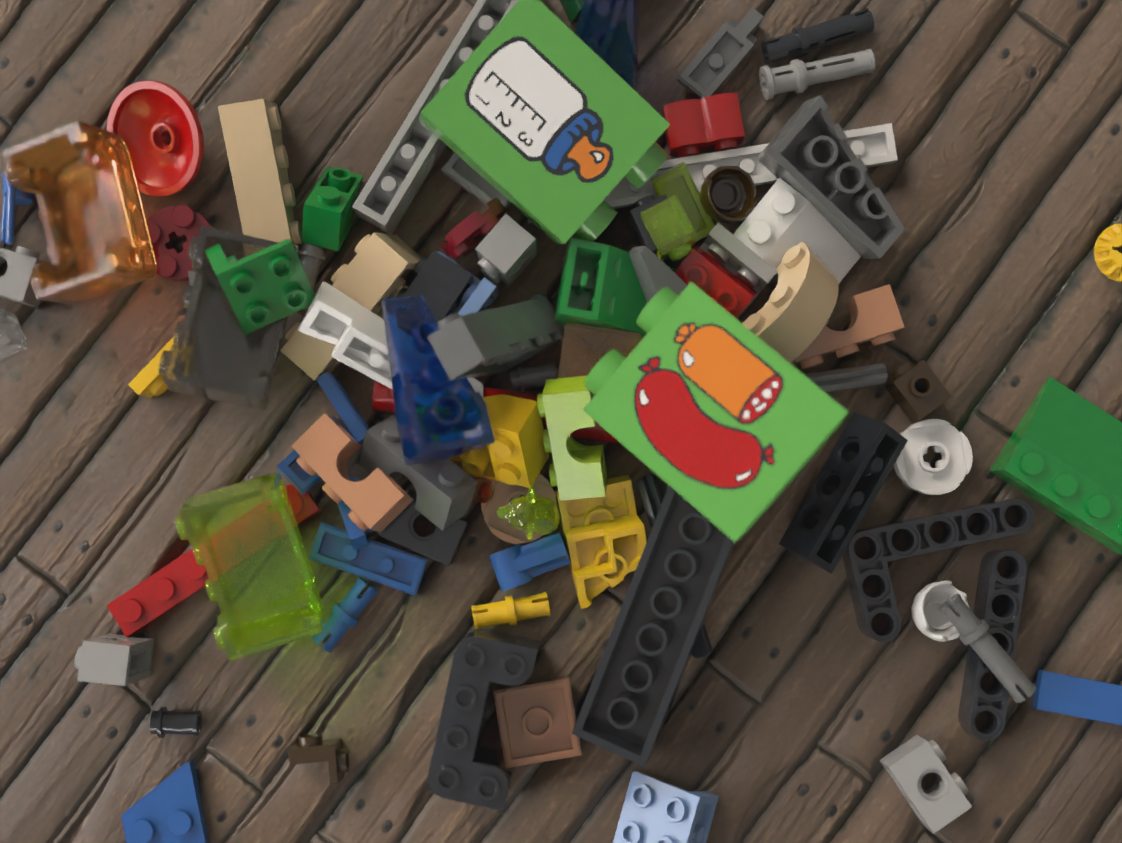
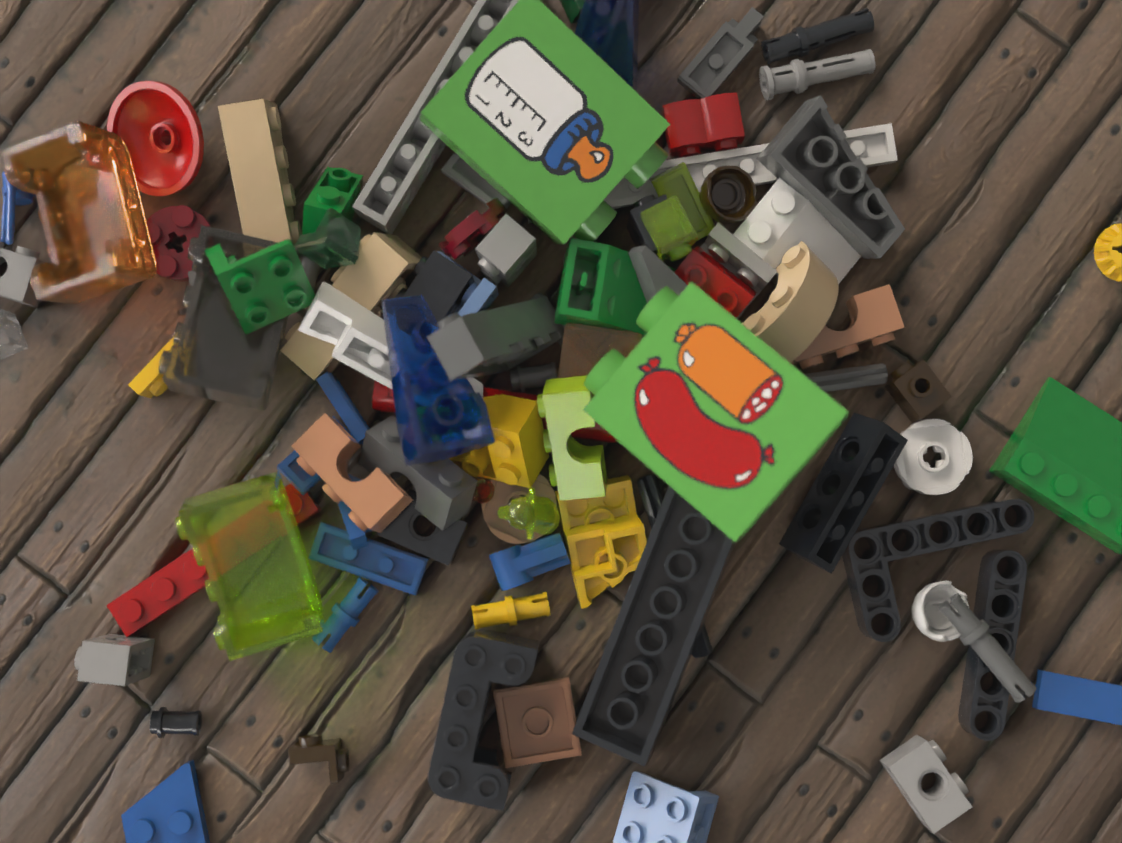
(333, 242): none -> clear green slope

